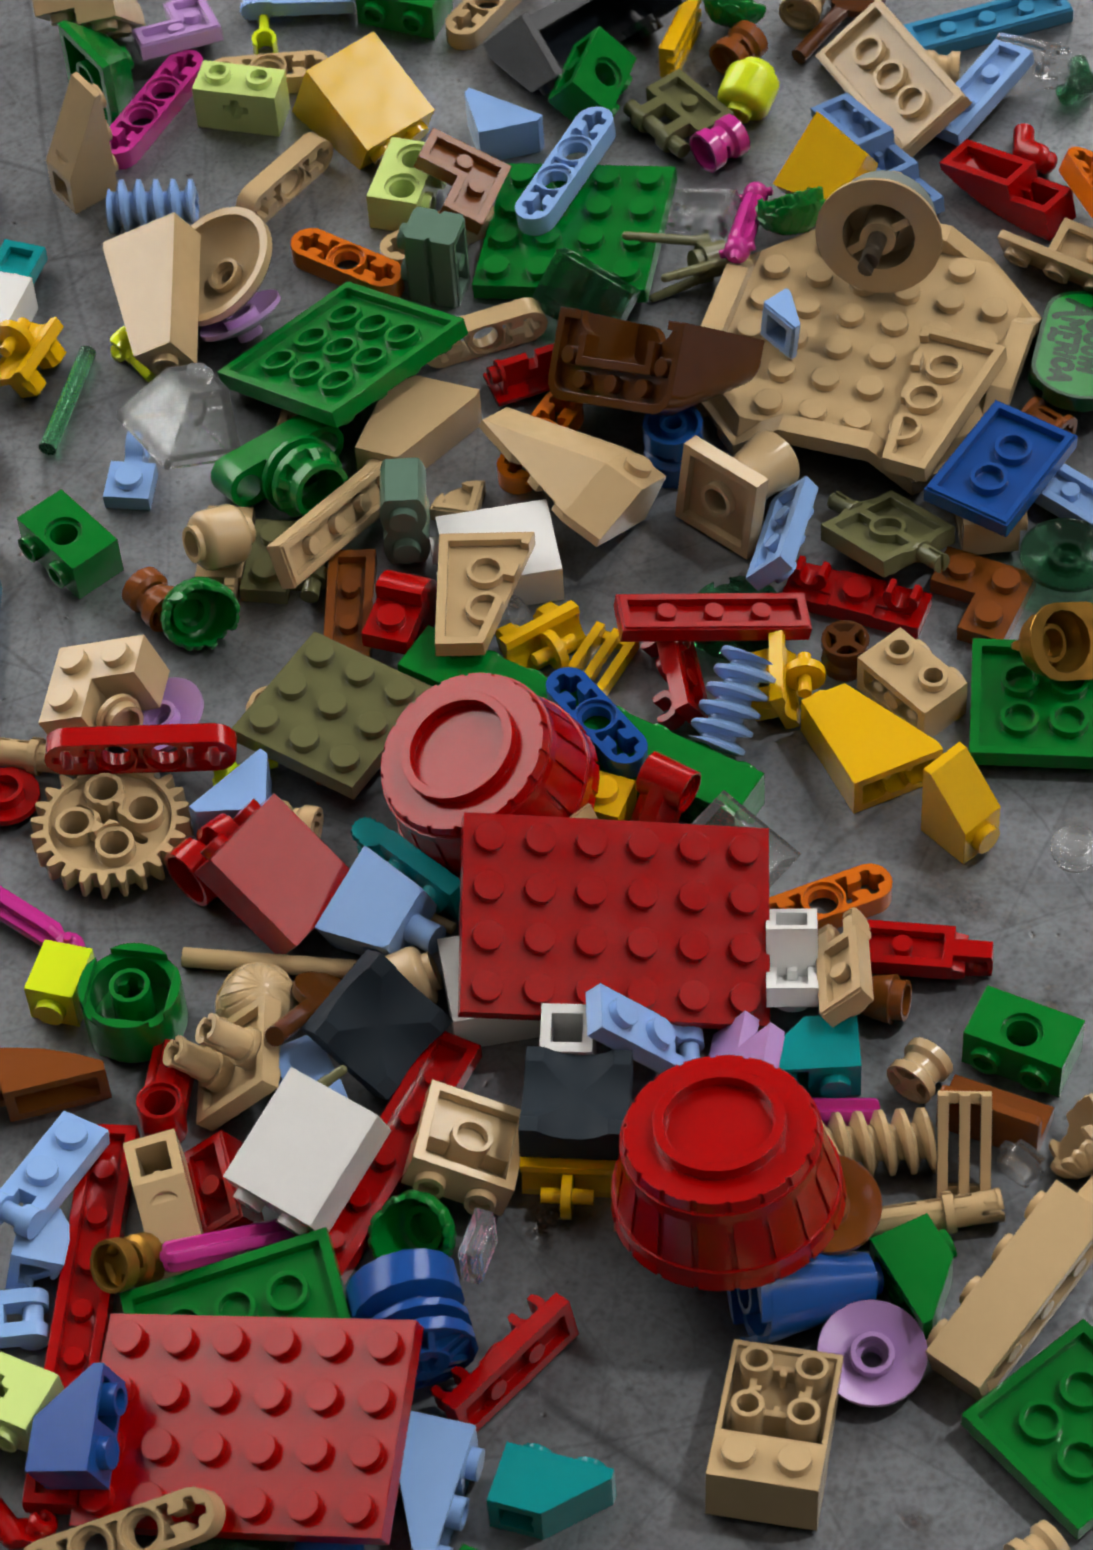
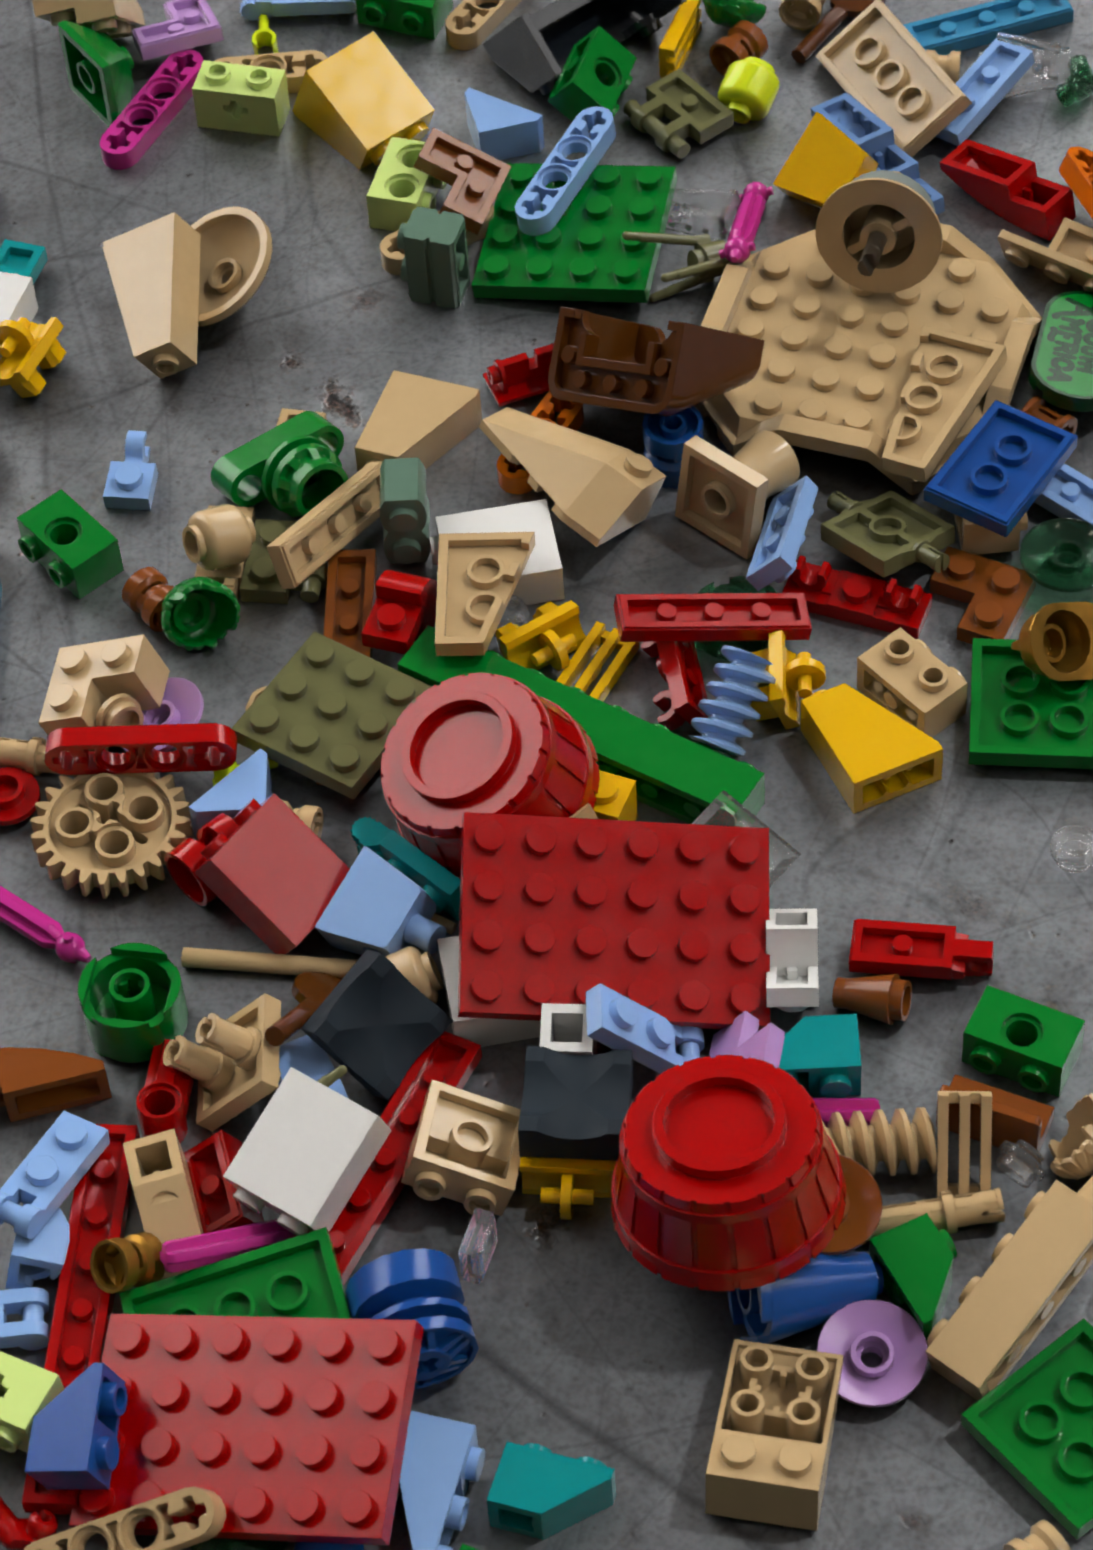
(54, 983): neon yellow brick -> none
(67, 400): clear green bar -> none
(80, 150): tan slope -> none
(122, 351): neon yellow hand -> none
(146, 206): light blue piece -> none
(183, 417): clear slope -> none
(246, 321): lavender dish -> none
(251, 982): tan hair -> none
(286, 176): tan beam -> none
(321, 252): orange beam -> none
(343, 354): green plate -> none
(412, 1222): green hair -> none
(460, 500): tan tile -> none
(510, 1362): red plate -> none
(515, 333): tan beam -> none
(583, 285): clear green brick -> none
(595, 703): blue beam -> none
(664, 789): red piece -> none
(716, 145): dark pink wheel -> none
(781, 323): light blue slope -> none
(792, 212): green hair -> none
(834, 888): orange beam -> none
(841, 646): reddish brown wheel -> none
(844, 968): tan hinge -> none
(919, 1070): tan wheel -> none
(959, 805): yellow slope -> none
(1027, 148): red arm -> none

